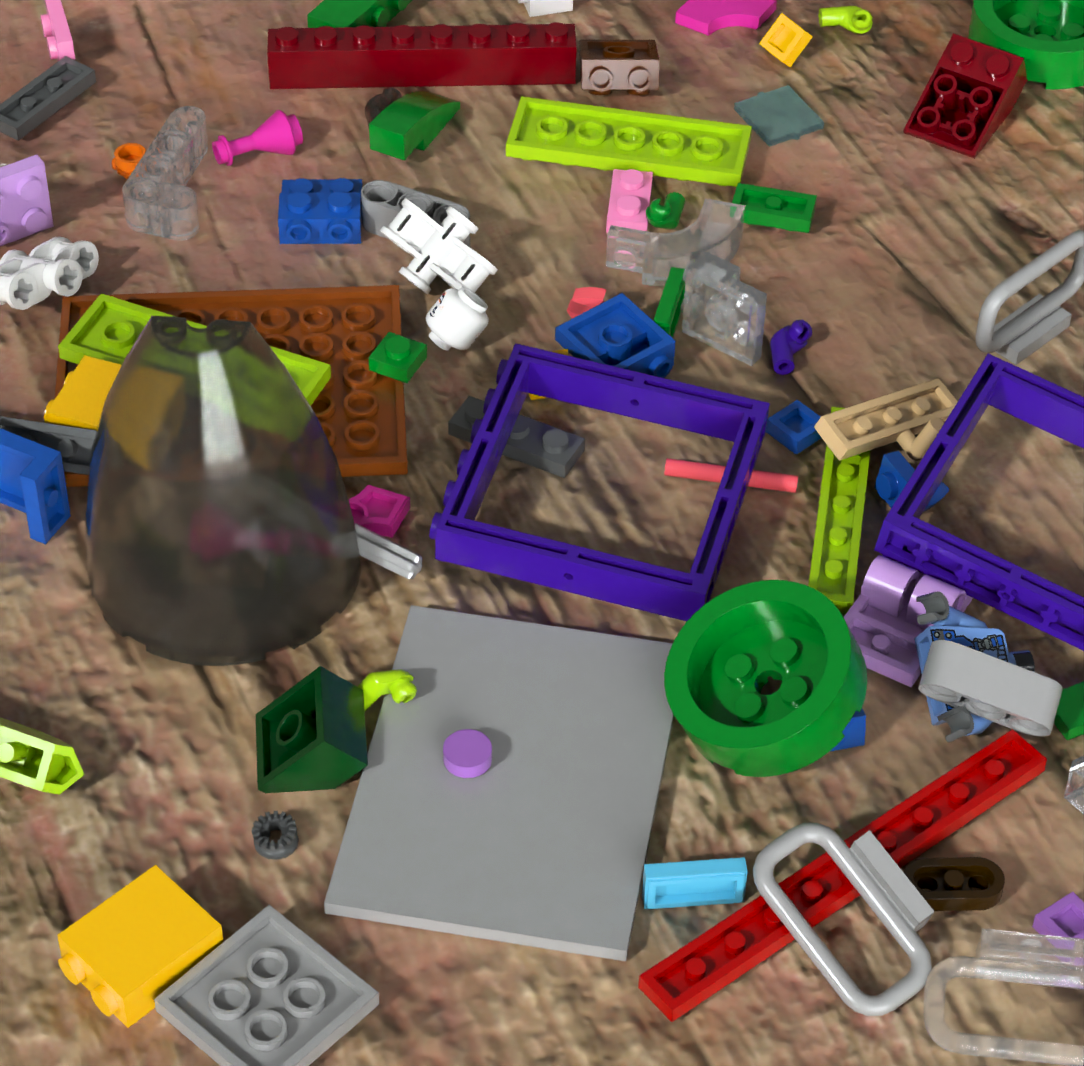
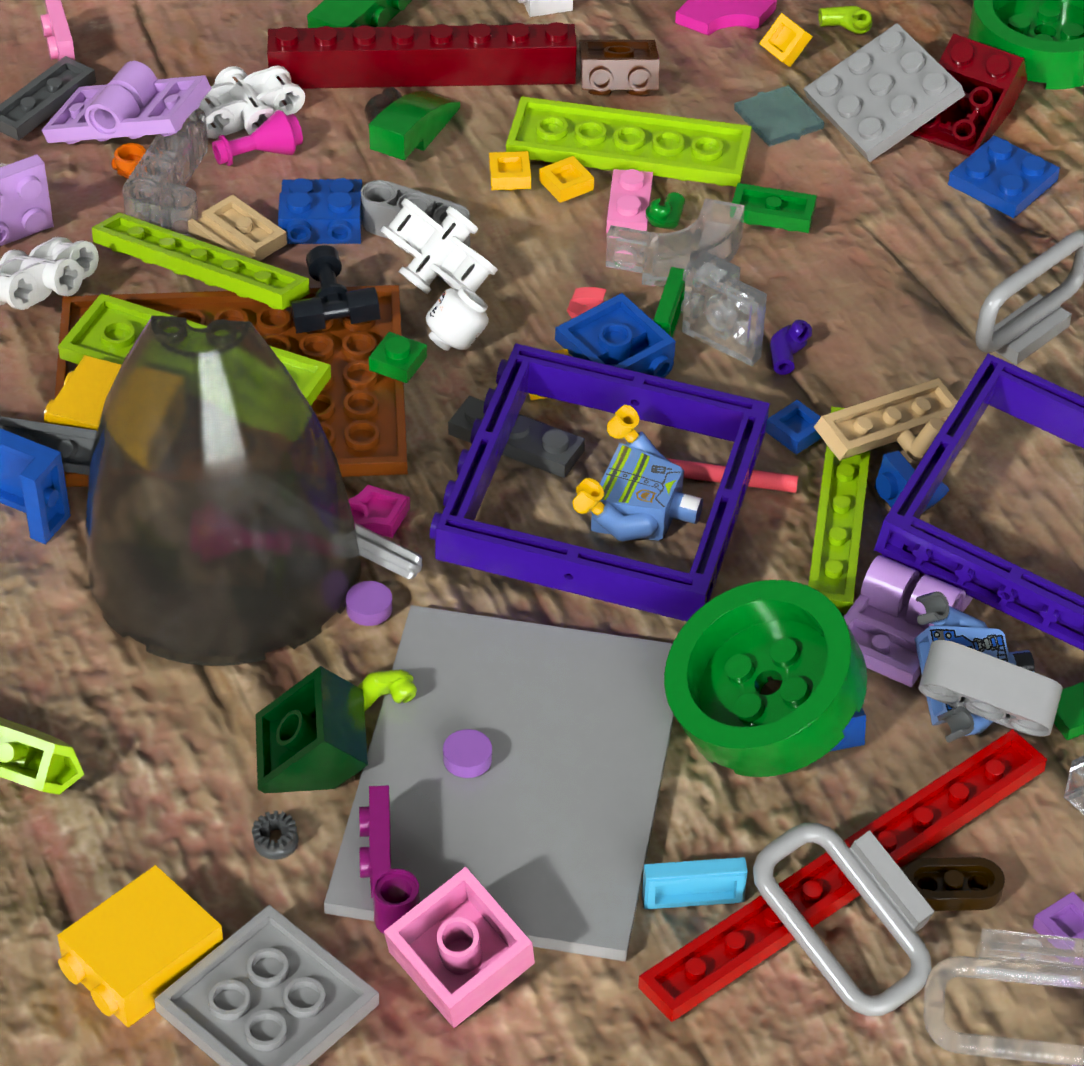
(127, 107): none -> lavender plate
(201, 261): none -> lime plate
(238, 229): none -> tan plate
(249, 100): none -> white axle
(332, 299): none -> black bar
(369, 603): none -> medium lavender tile
(392, 889): none -> magenta plate
(459, 947): none -> bright pink brick
(509, 170): none -> yellow plate
(566, 179): none -> yellow plate
(638, 489): none -> medium blue torso
(884, 92): none -> light grey plate
(1004, 176): none -> blue plate

